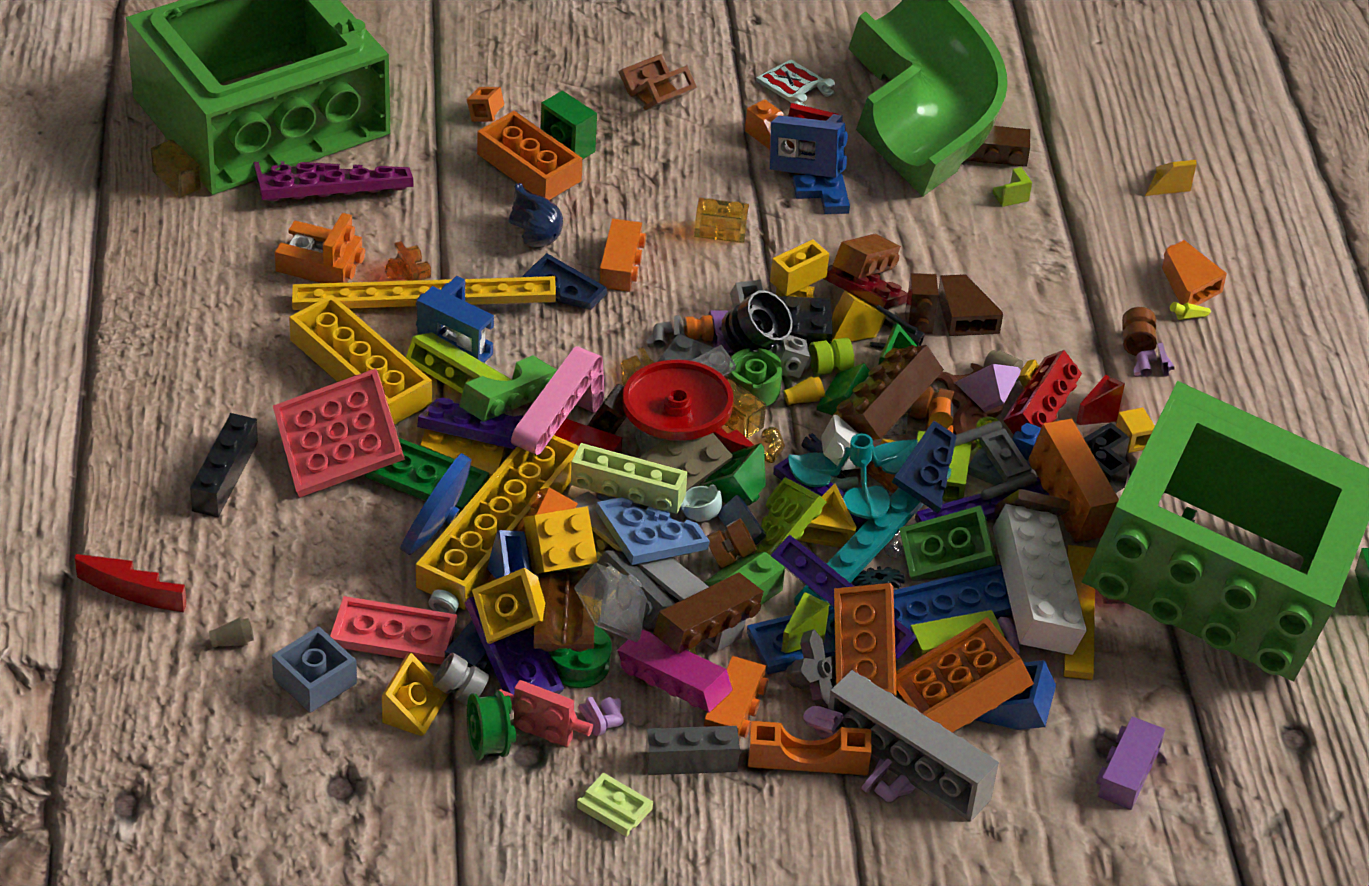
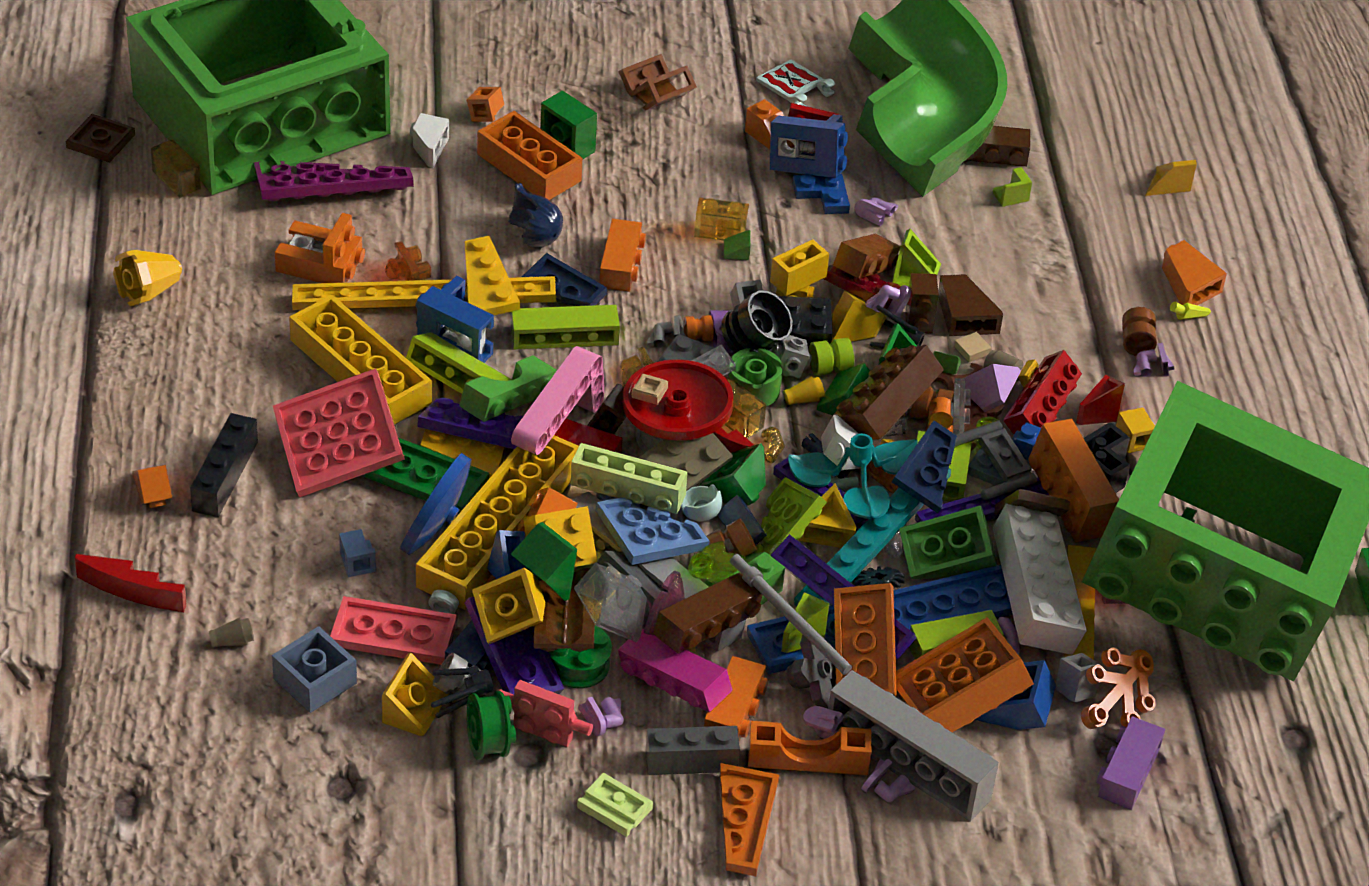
(100, 138): none -> reddish brown tile
(145, 275): none -> yellow cone
(153, 485): none -> orange slope
(357, 553): none -> medium blue brick
(429, 137): none -> white slope
(477, 682): none -> black plant
(487, 278): none -> yellow wing
(548, 558): none -> green slope
(565, 327): none -> lime brick
(649, 389): none -> tan tile
(665, 599): none -> clear pink brick
(712, 563): none -> clear neon green plate
(737, 246): none -> bright green slope
(746, 813): none -> orange wing
(754, 578): none -> light grey bar
(874, 209): none -> lavender piece
(899, 296): none -> lavender piece
(914, 258): none -> lime slope
(949, 362): none -> bright green slope
(961, 398): none -> clear plate
(972, 347): none -> tan tile
(1072, 678): none -> light grey brick
(1139, 668): none -> orange plant

